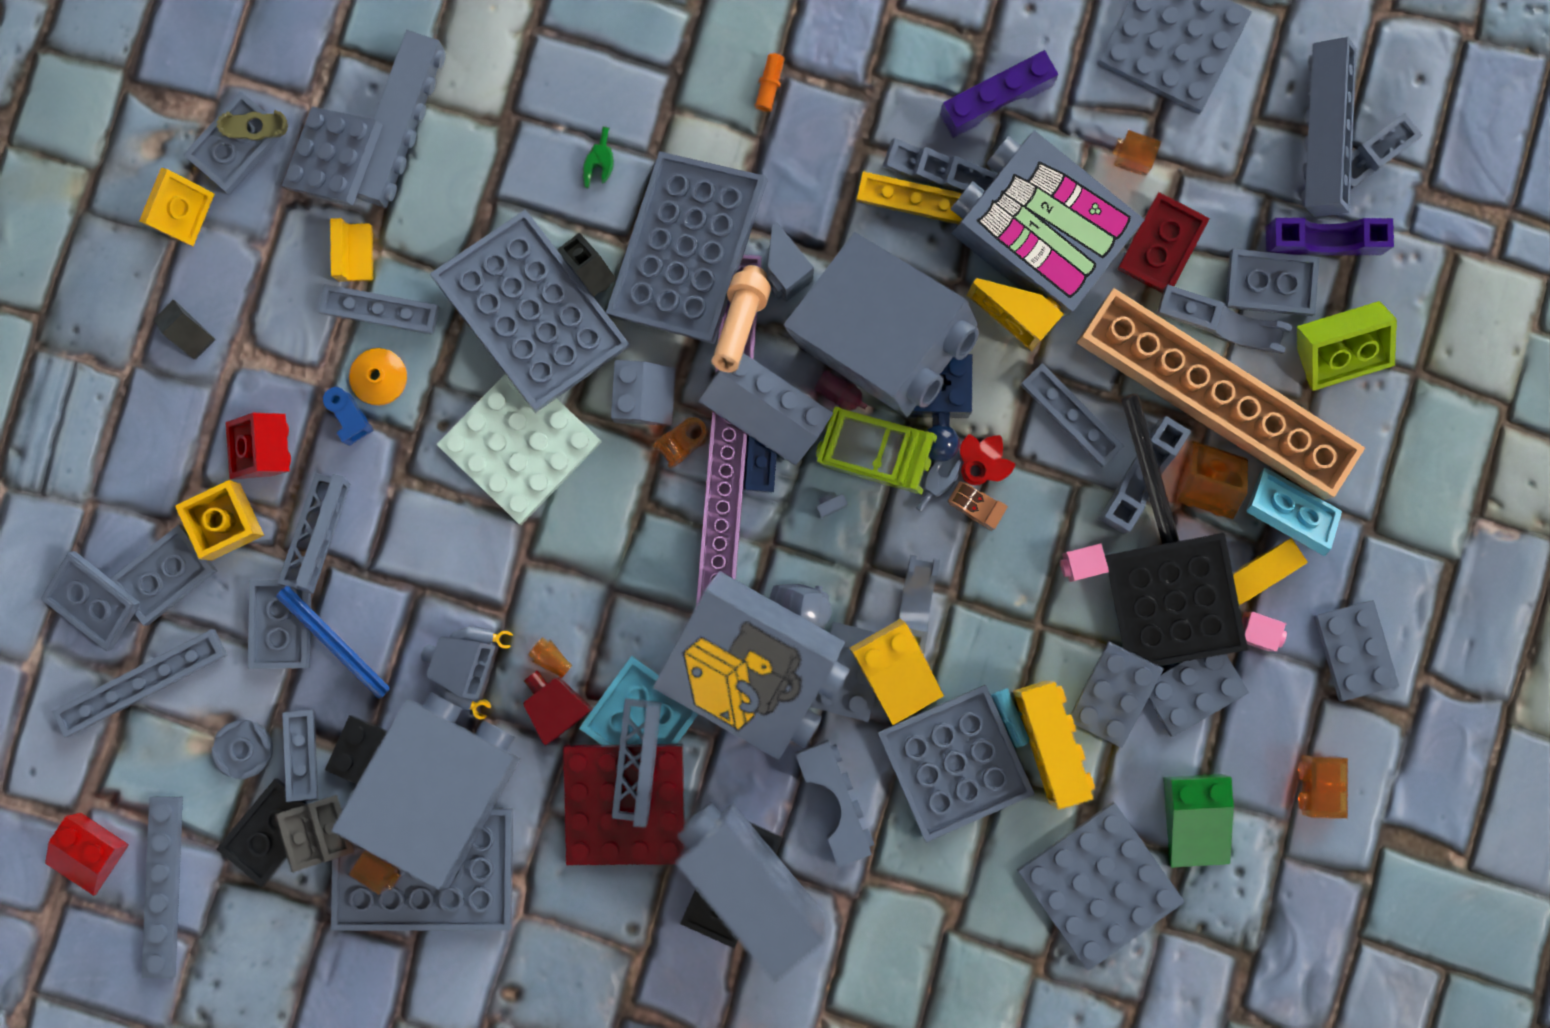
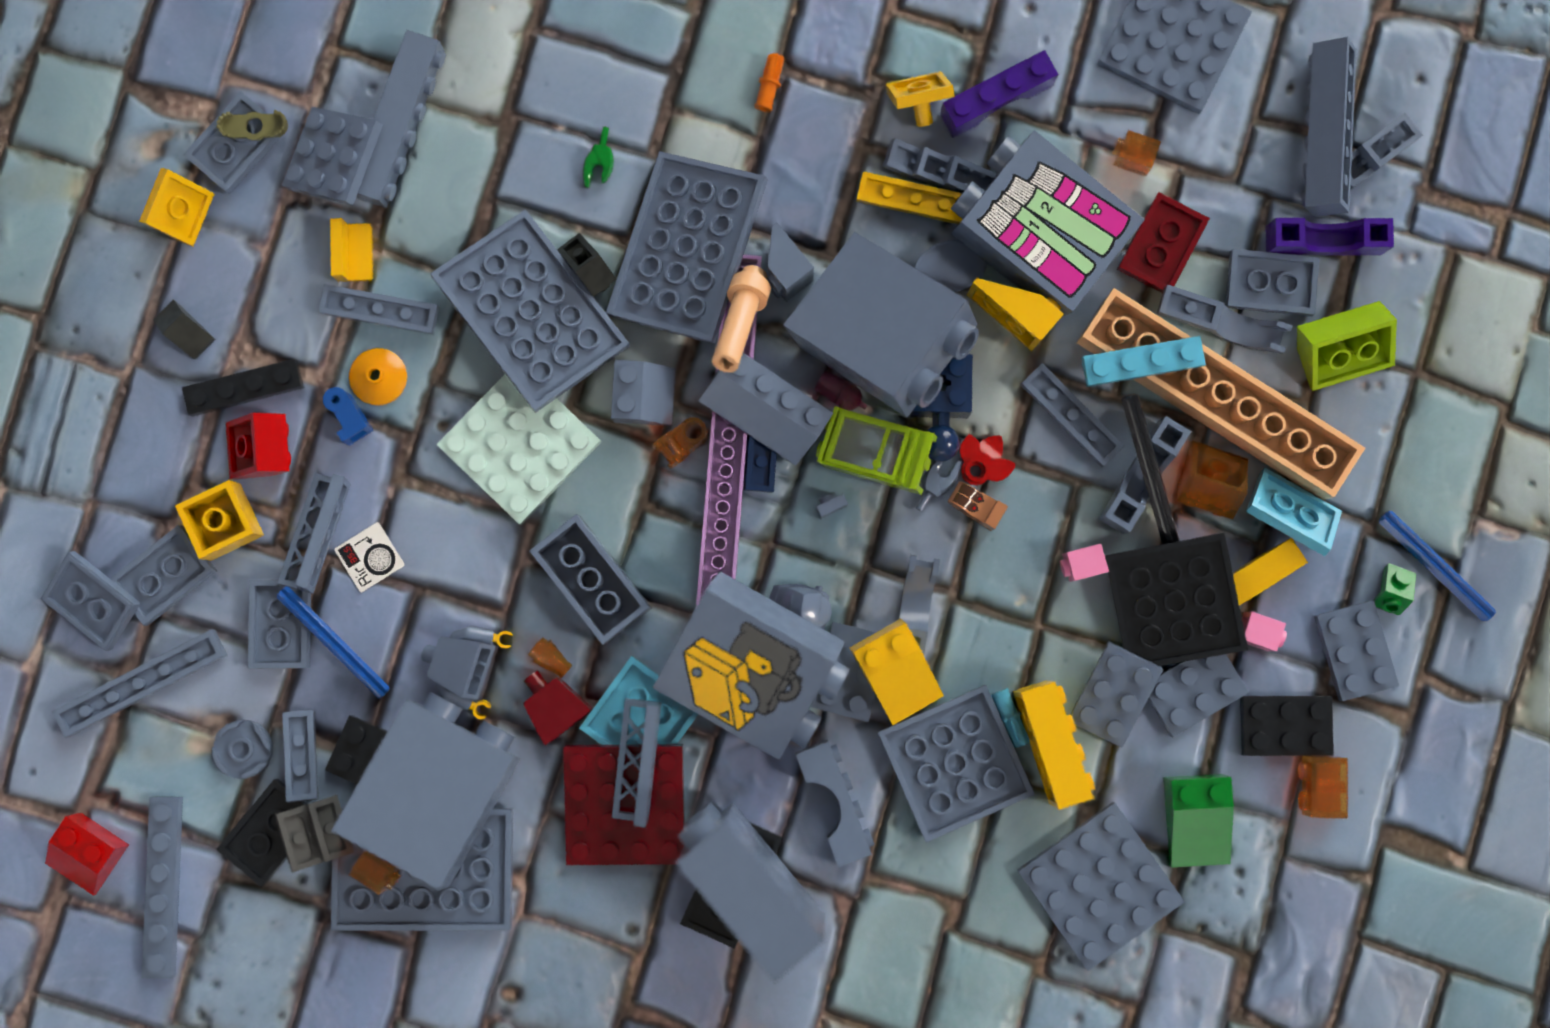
(243, 387): none -> black plate
(369, 557): none -> white sticker
(590, 579): none -> sand blue brick
(919, 93): none -> yellow tile
(951, 265): none -> sand blue piece
(1143, 361): none -> medium azure plate
(1286, 726): none -> black plate
(1396, 589): none -> green bracket
(1437, 566): none -> blue axle

